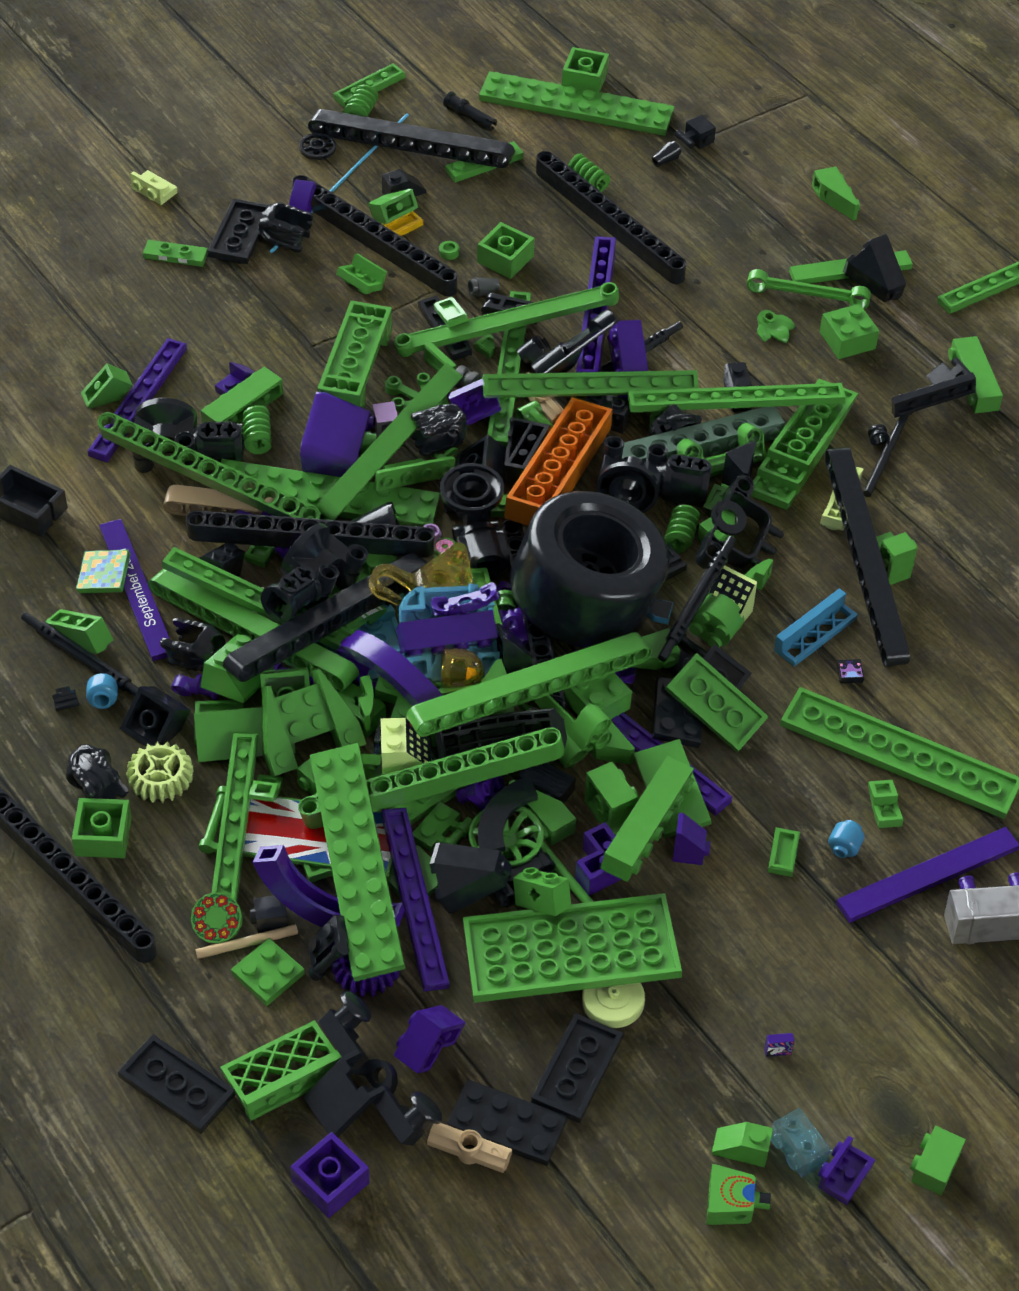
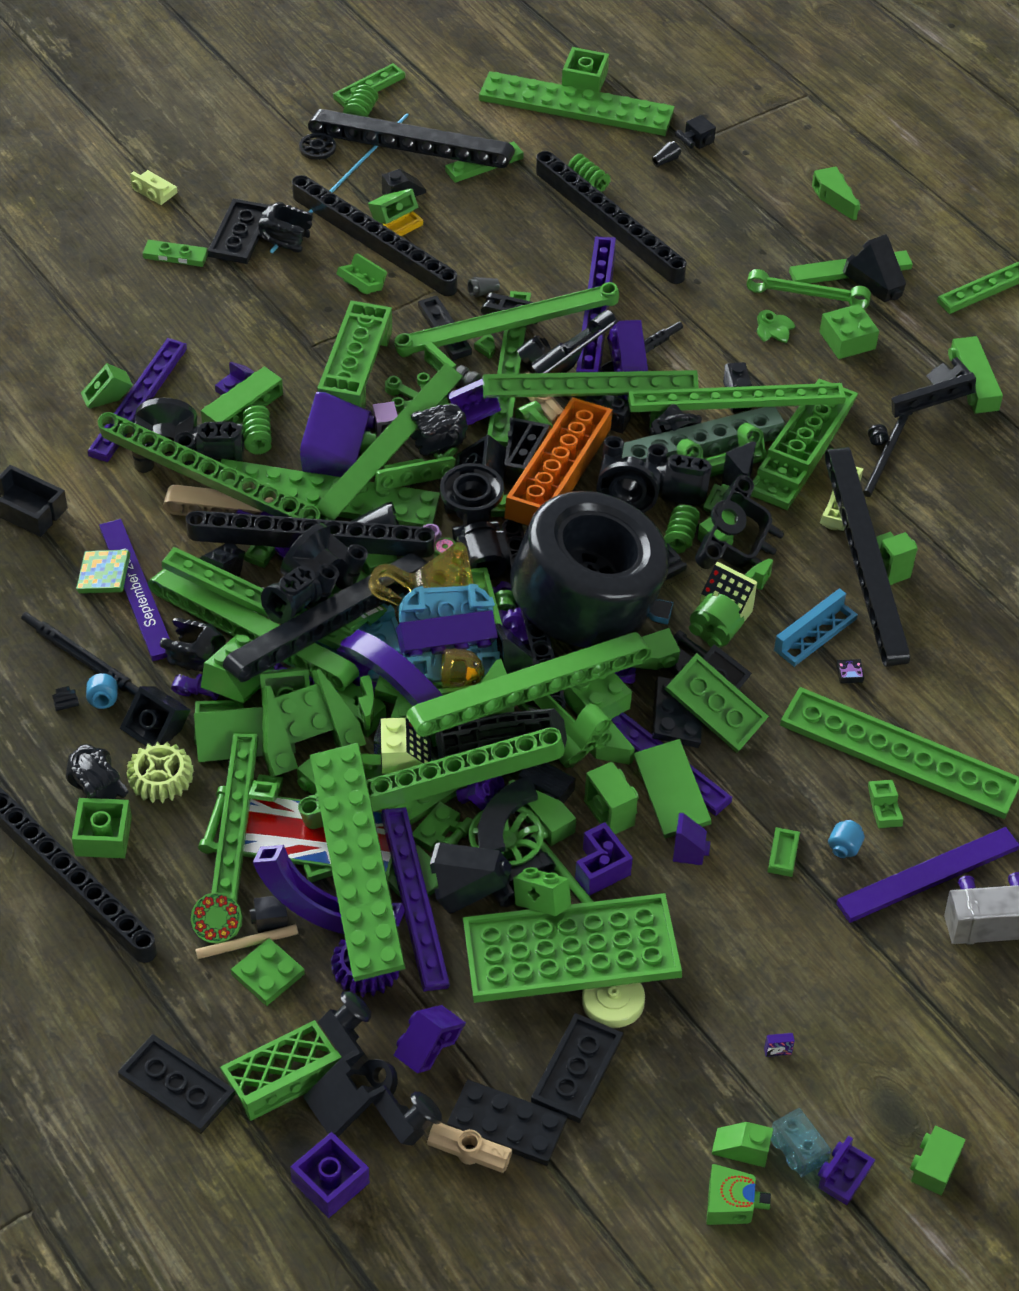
(83, 629): bright green slope -> none
(302, 195): dark purple slope -> none
(327, 946): black plate -> none
(449, 250): bright green tile -> none
(450, 312): tile -> none
(463, 107): black pin -> none
(479, 599): dark purple piece -> none
(505, 250): bright green brick -> none
(647, 819): bright green brick -> none
(696, 599): black axle -> none

